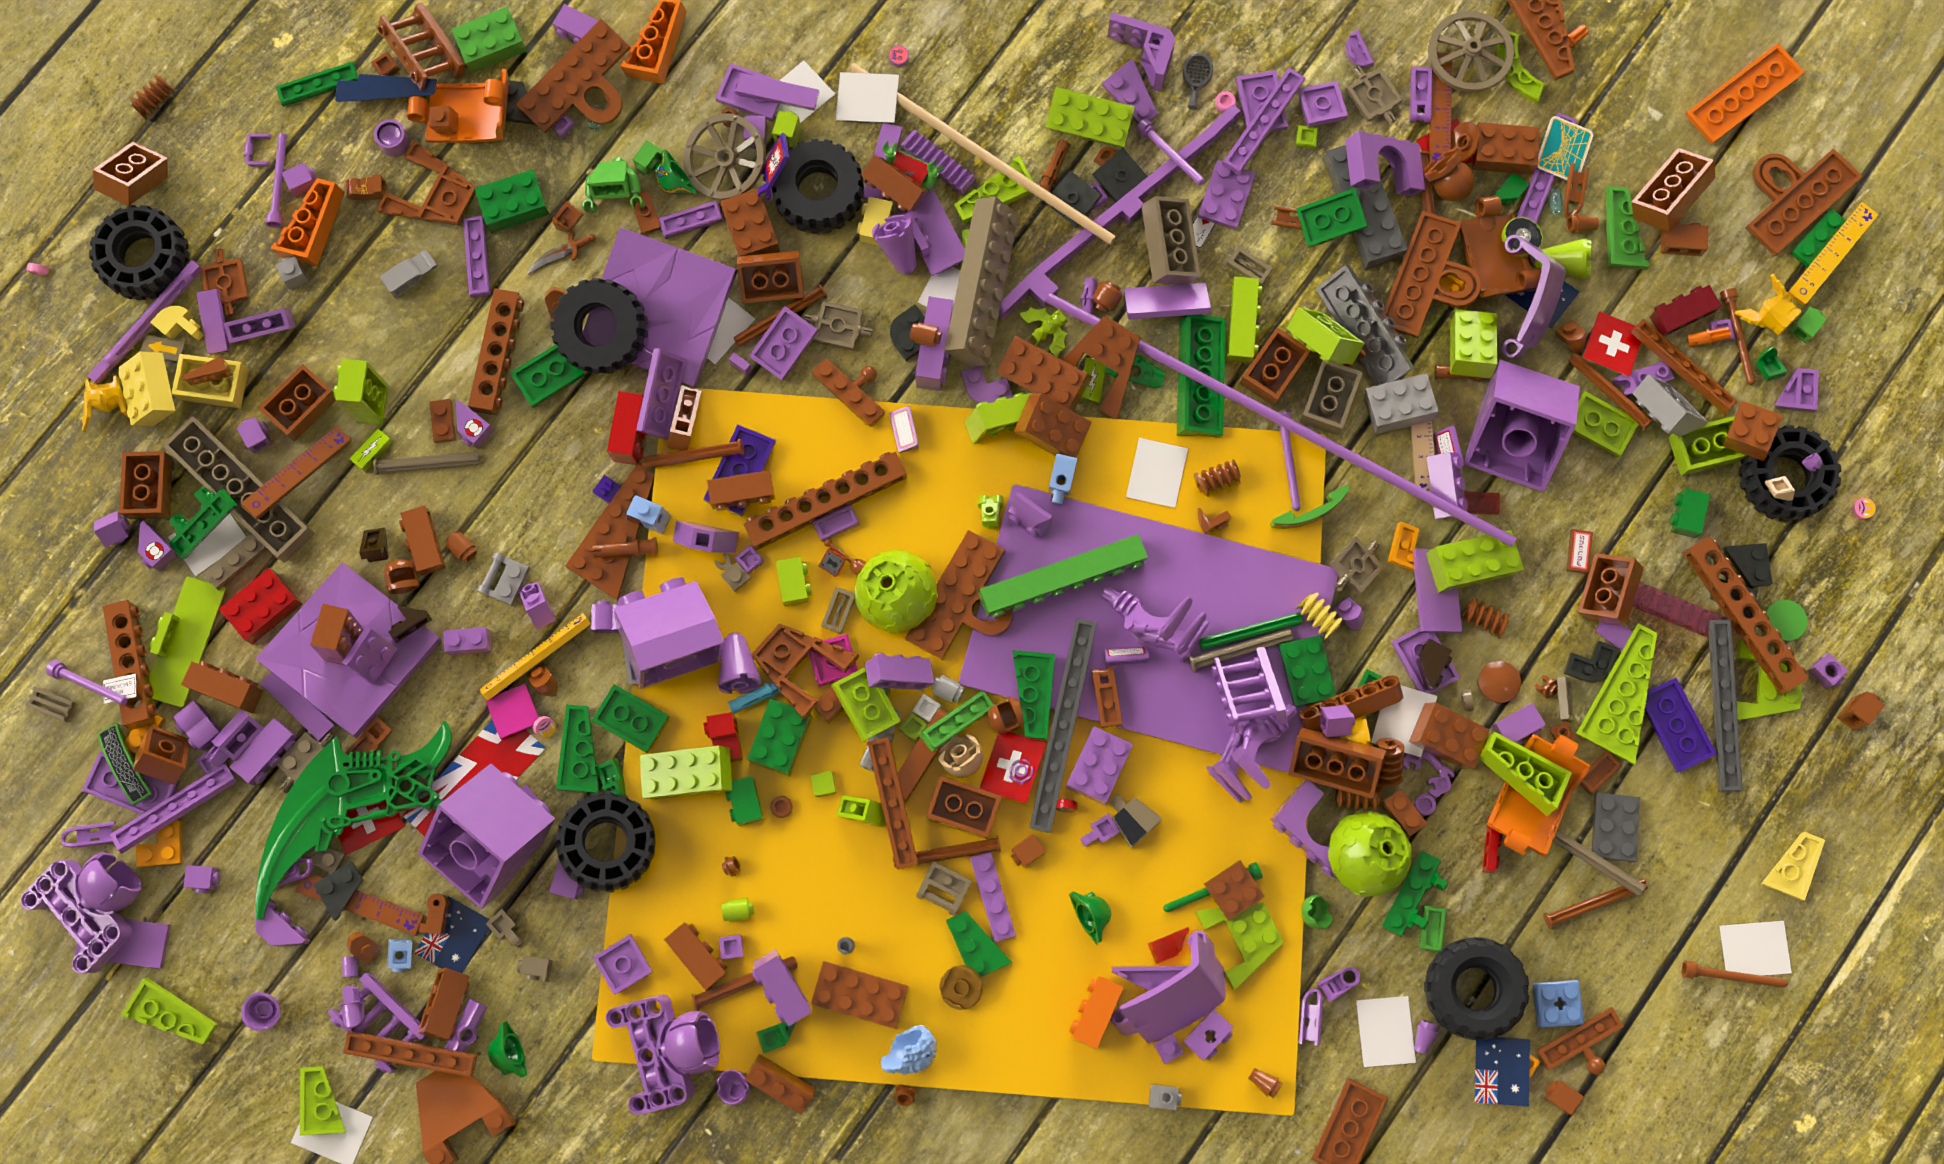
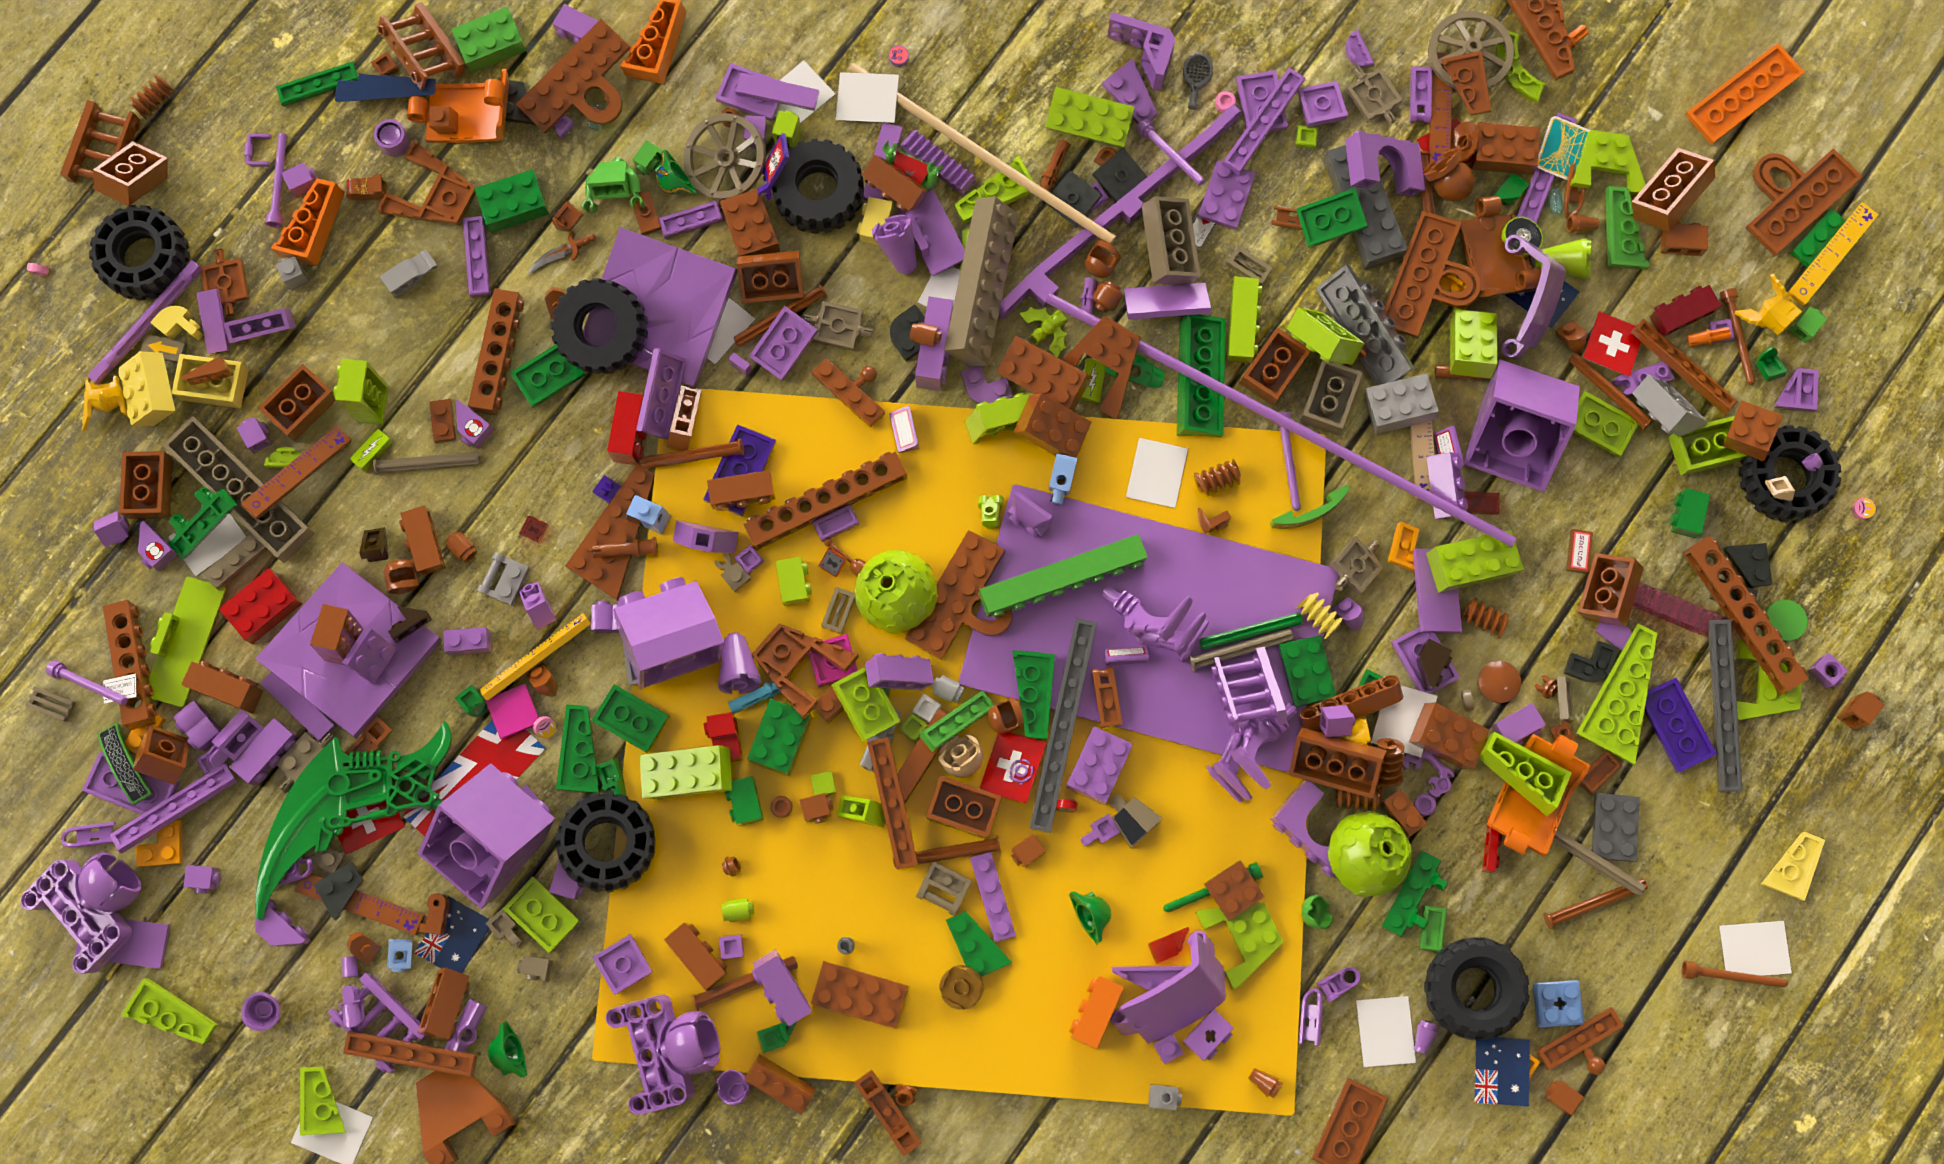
(86, 132): none -> dark orange fence
(281, 458): none -> lime plate
(472, 702): none -> green plate
(533, 529): none -> clear red tile
(541, 915): none -> lime plate
(816, 808): none -> dark orange brick
(887, 1112): none -> dark orange slope
(910, 1051): light blue piece -> none
(1099, 261): none -> dark orange helmet
(1470, 80): none -> dark orange wing
(1608, 154): none -> lime wing

